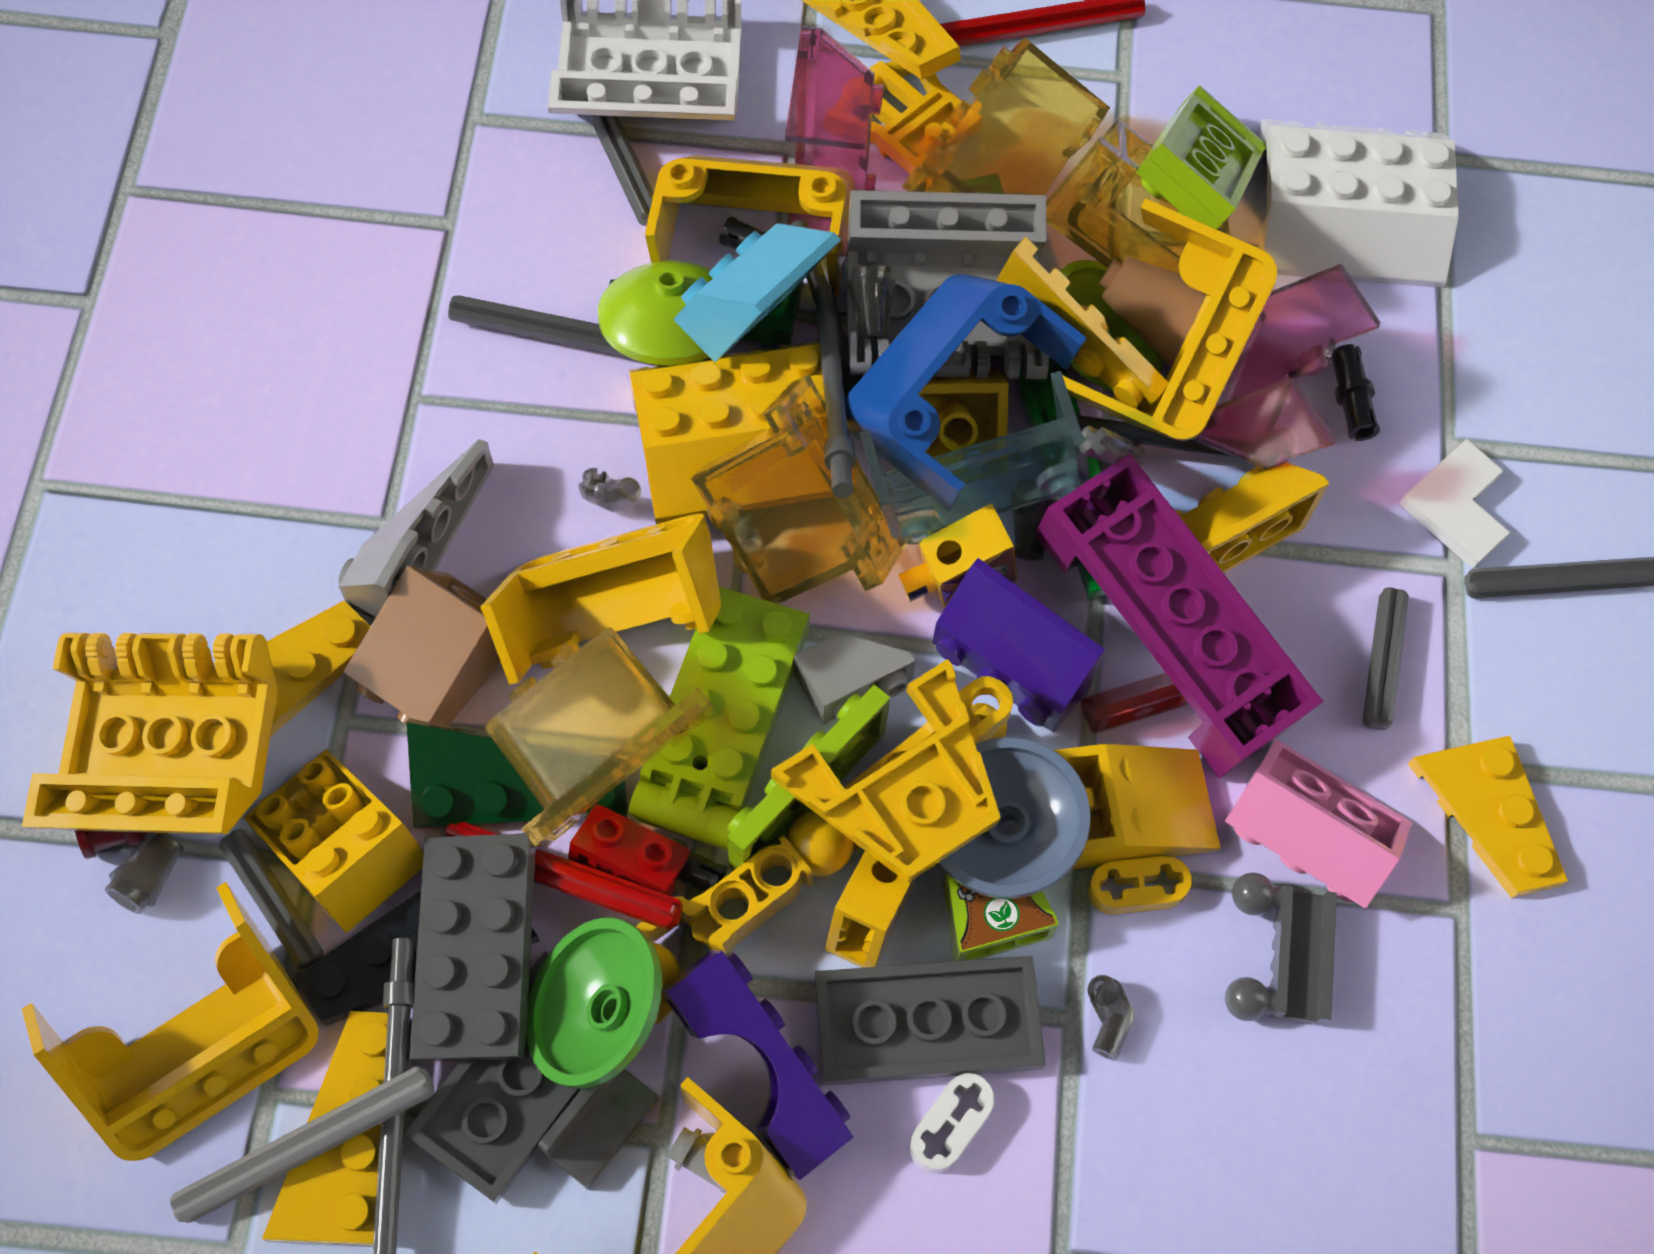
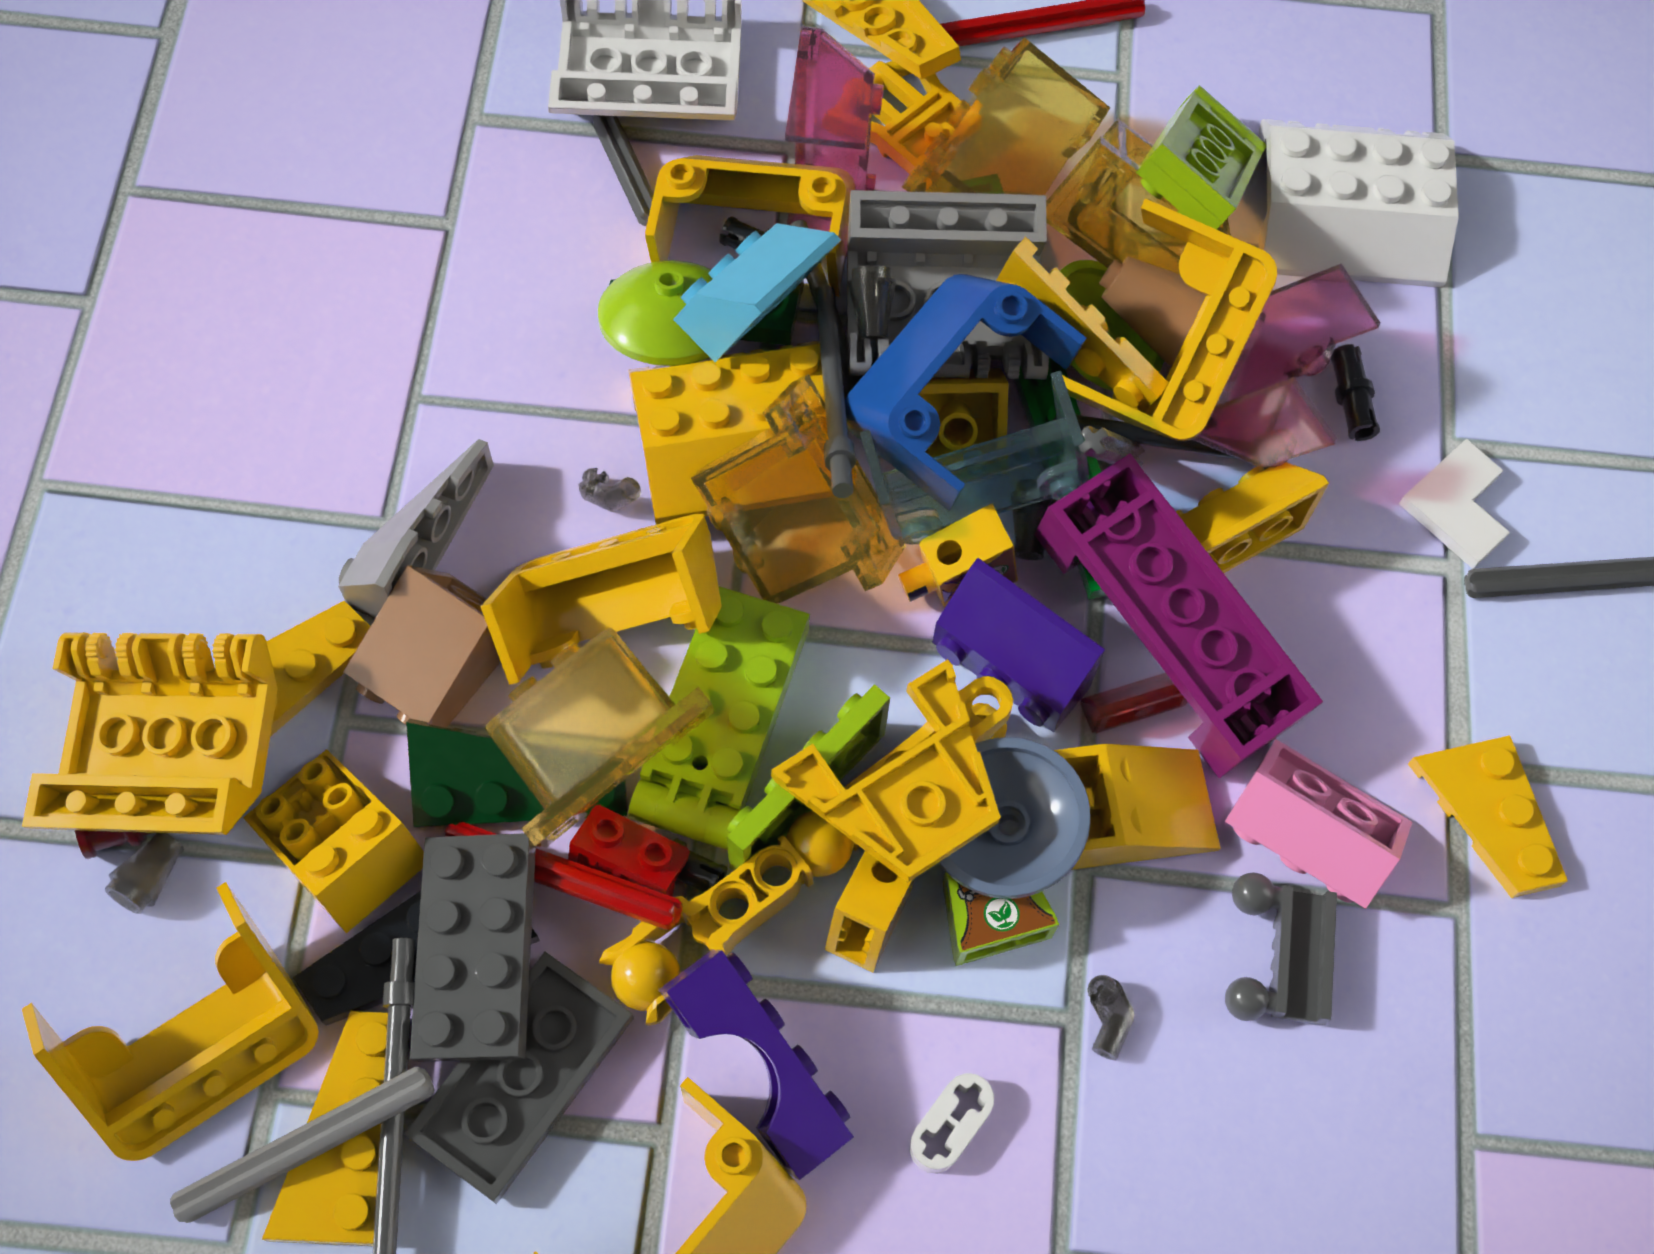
(271, 898): dark grey axle -> none
(528, 323): dark grey axle -> none
(593, 1003): bright green dish -> none
(597, 1126): flat silver panel -> none
(689, 1153): light grey pin -> none
(850, 665): light grey slope -> none
(928, 1020): dark grey plate -> none
(1141, 897): yellow beam -> none
(1385, 658): dark grey axle -> none

